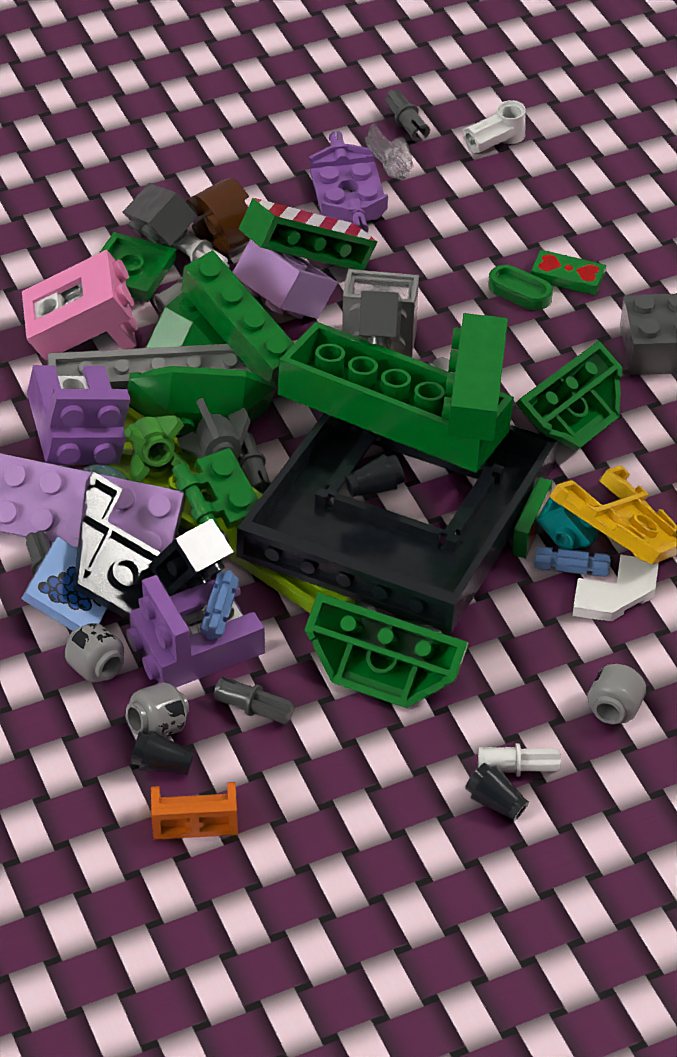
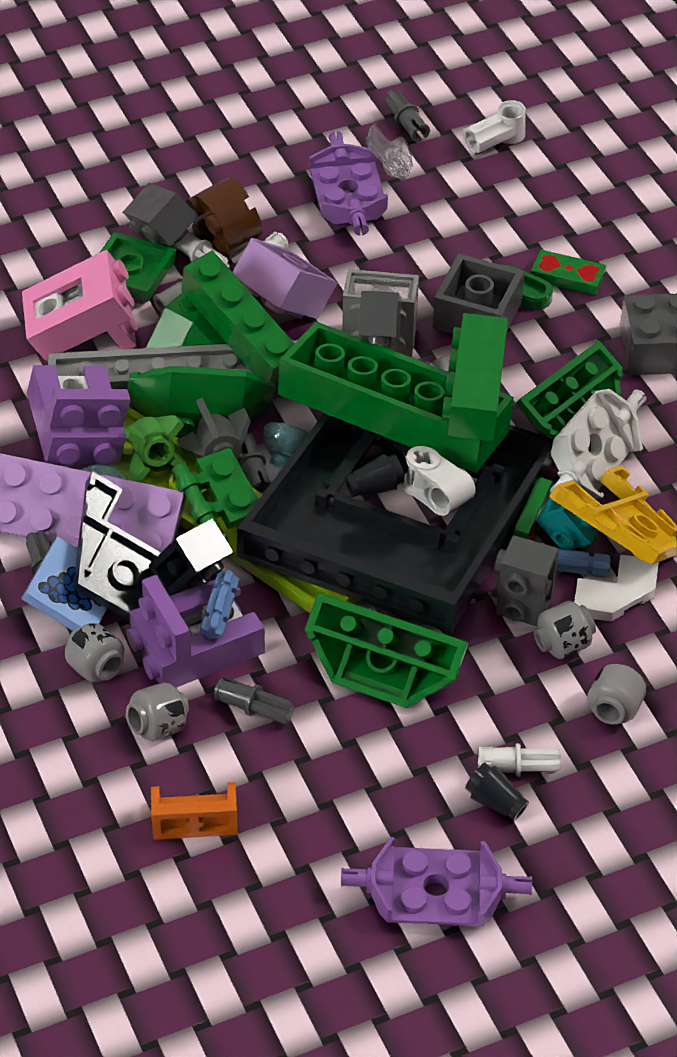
(160, 754): black cone -> none
(282, 441): none -> clear light blue brick
(307, 235): green brick -> none
(436, 483): none -> white piece
(470, 876): none -> medium lavender plate
(478, 289): none -> dark grey brick
(525, 580): none -> dark grey brick
(565, 629): none -> light grey head
(613, 432): none -> white plate

